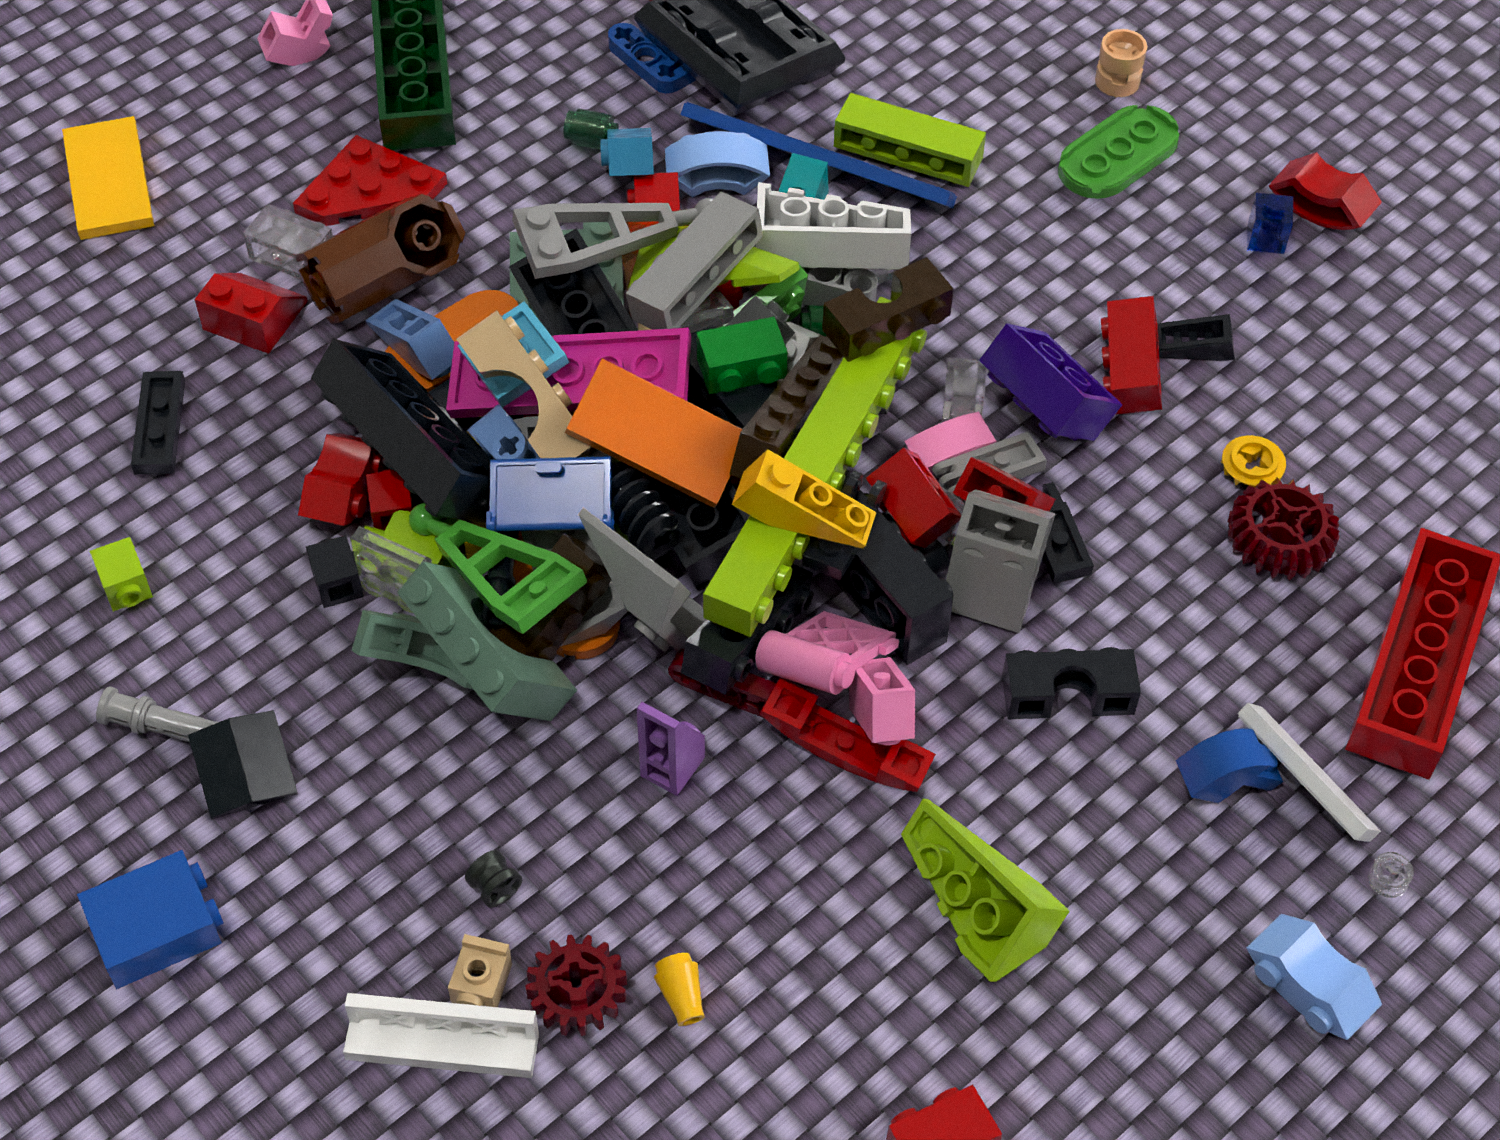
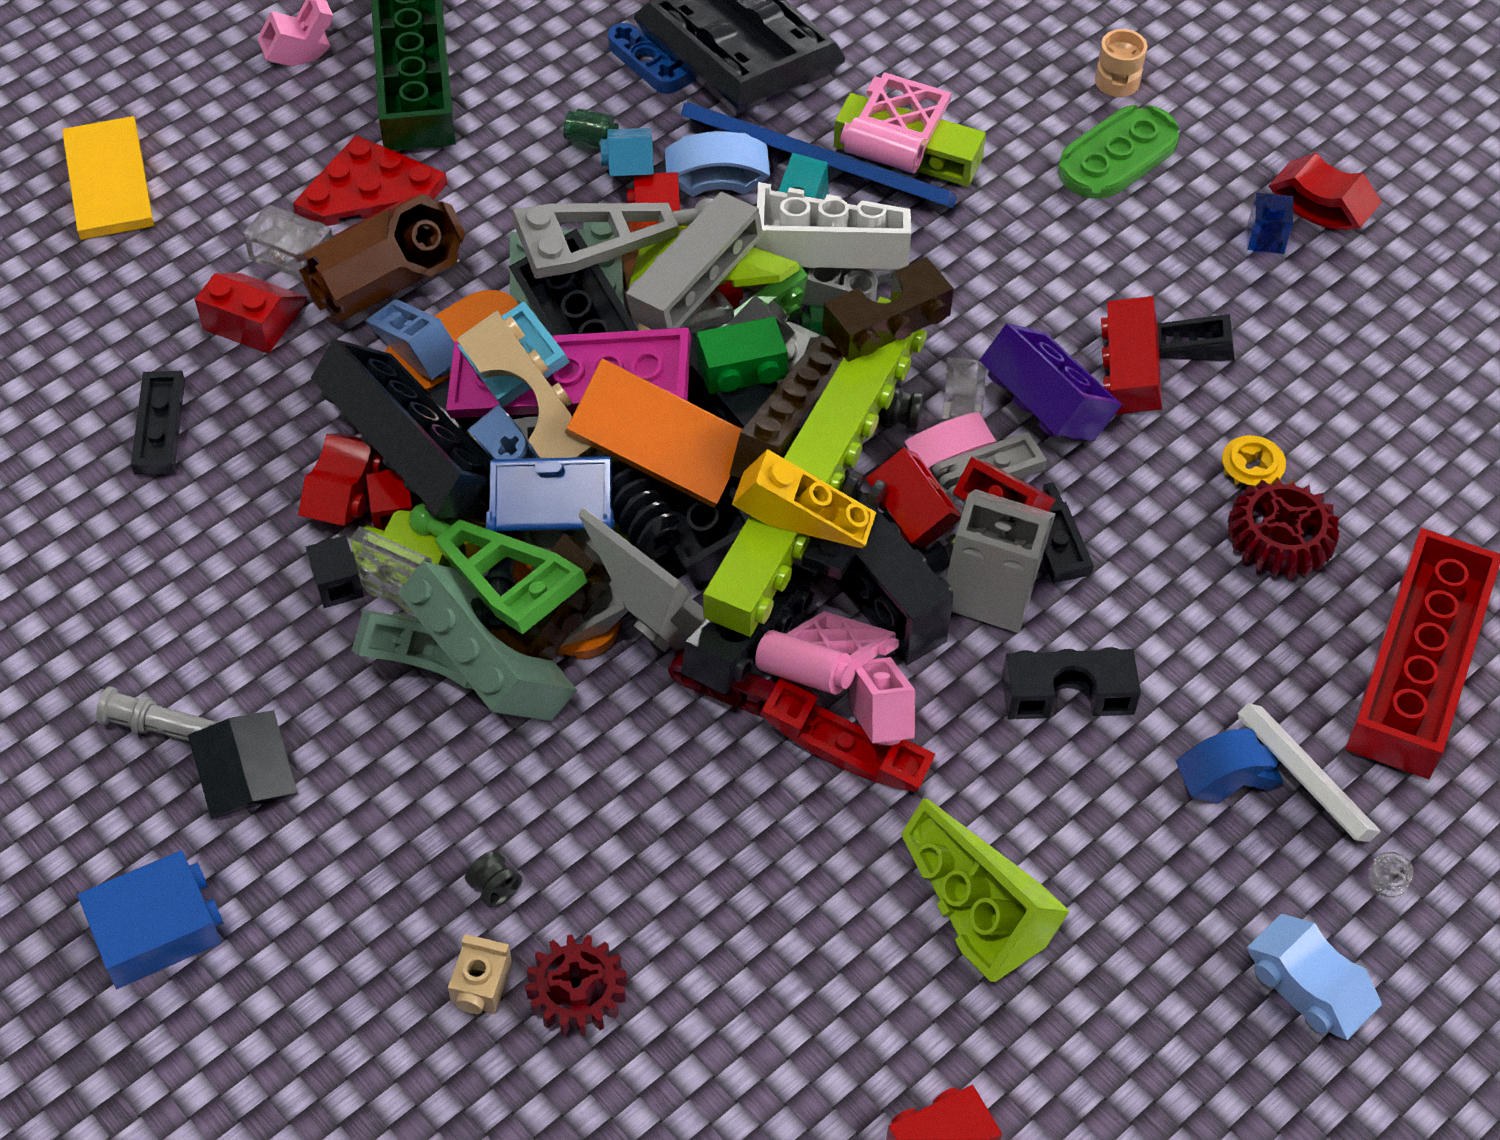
(121, 574): lime brick -> none
(441, 1035): white fence -> none
(667, 749): medium lavender slope -> none
(680, 985): yellow cone -> none
(889, 139): none -> bright pink piece
(905, 409): none -> pearl dark grey wheel

